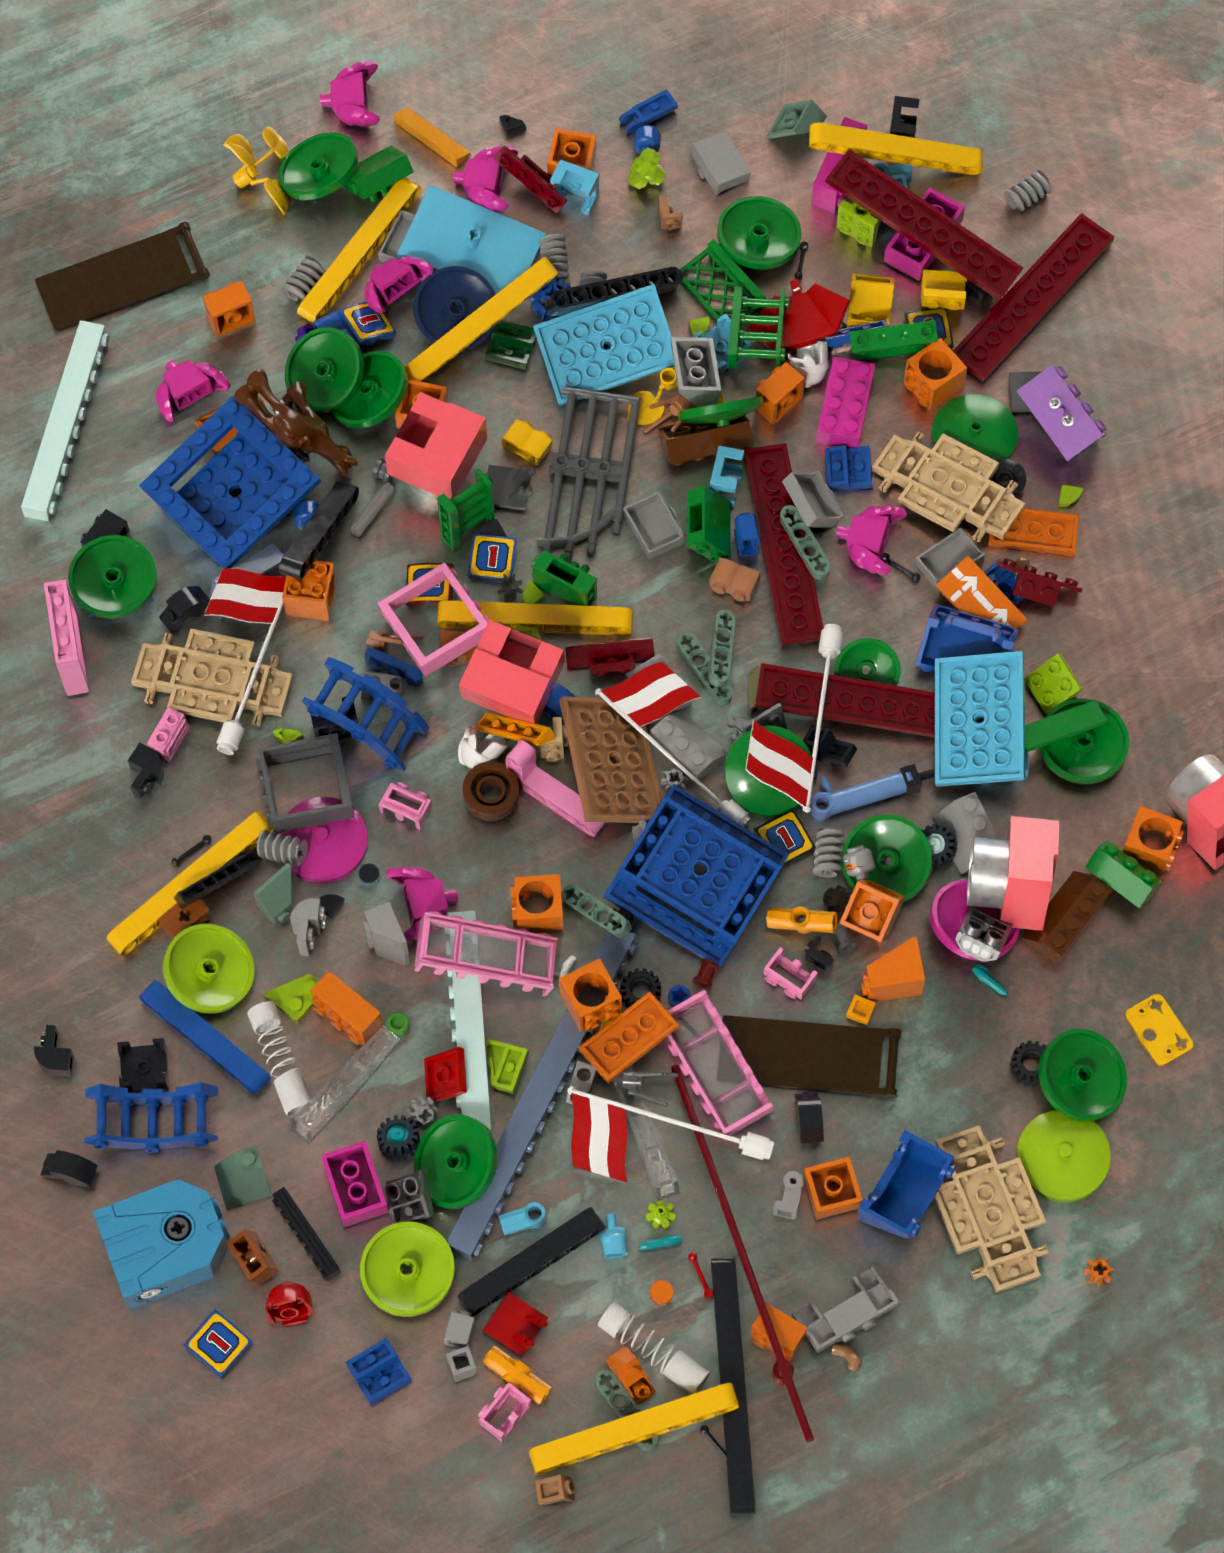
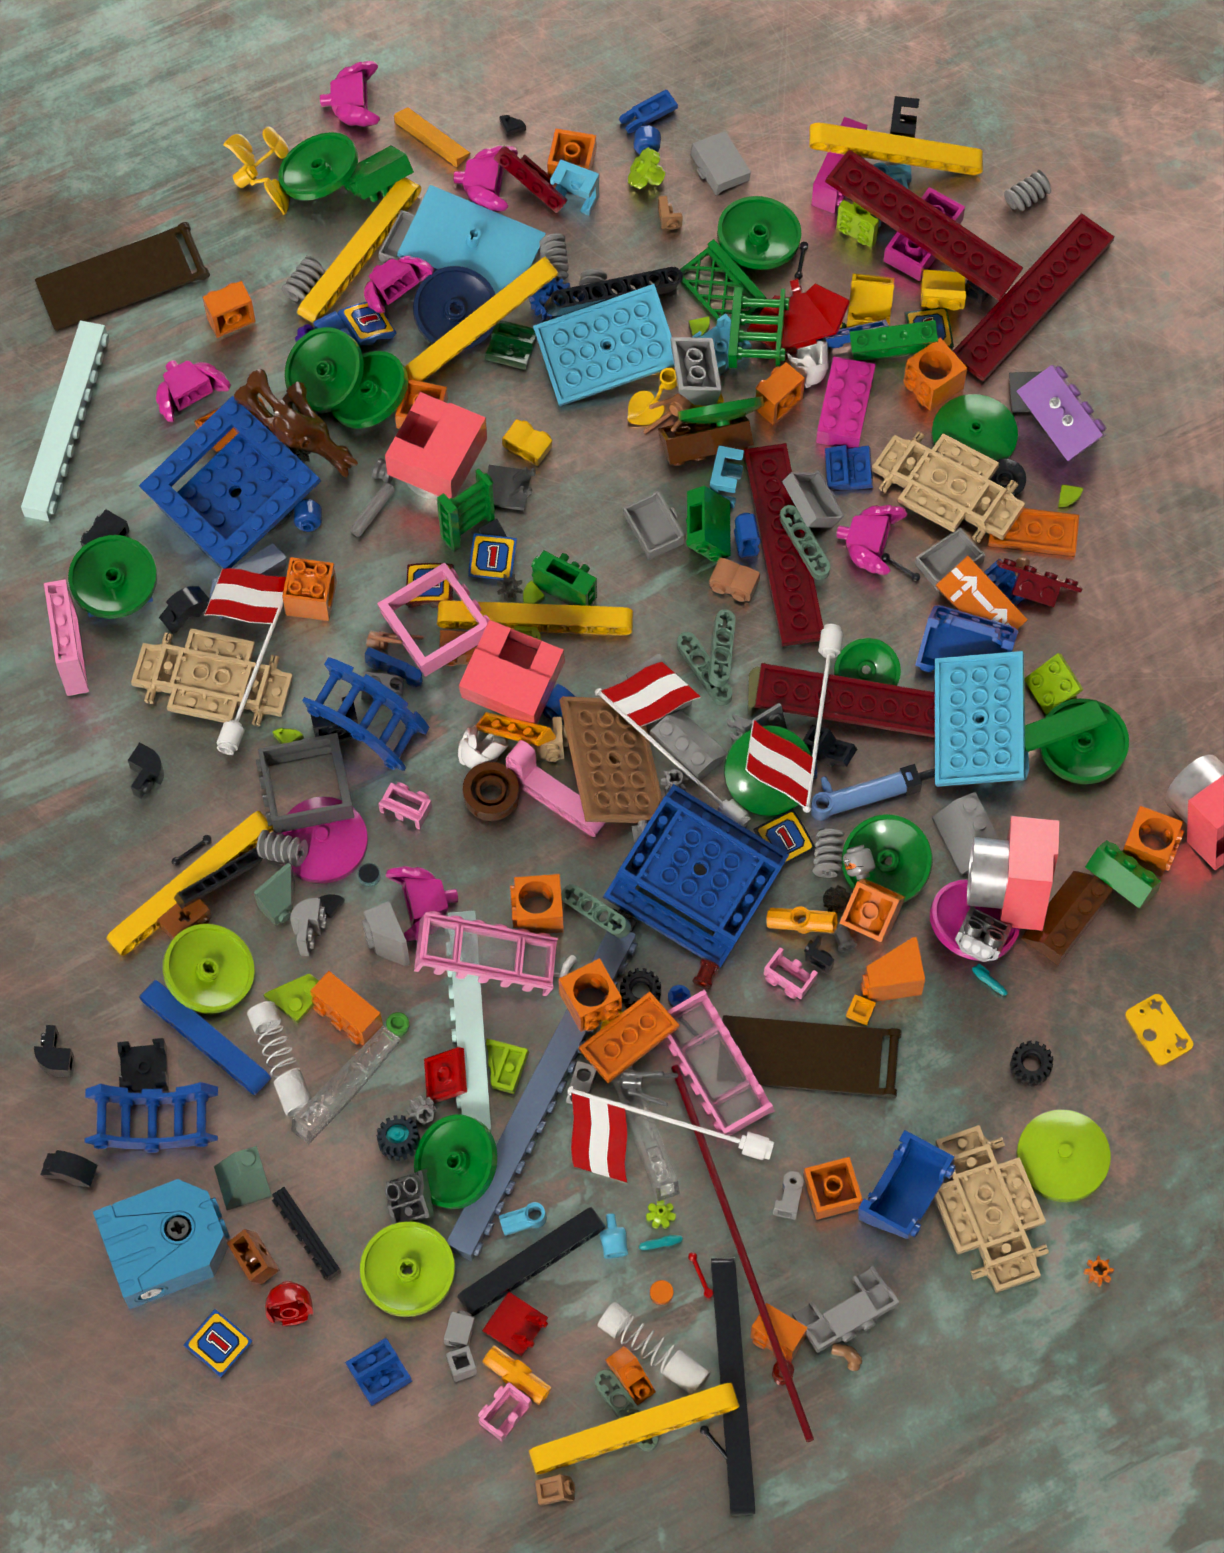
(168, 734): bright pink window -> none
(319, 530): black beam -> none
(354, 1184): dark pink brick -> none
(590, 467): dark grey piece -> none
(610, 656): dark red bracket -> none
(796, 119): sand green slope -> none
(809, 1117): black brick -> none
(941, 843): black wheel -> none
(1082, 1075): green dish -> none

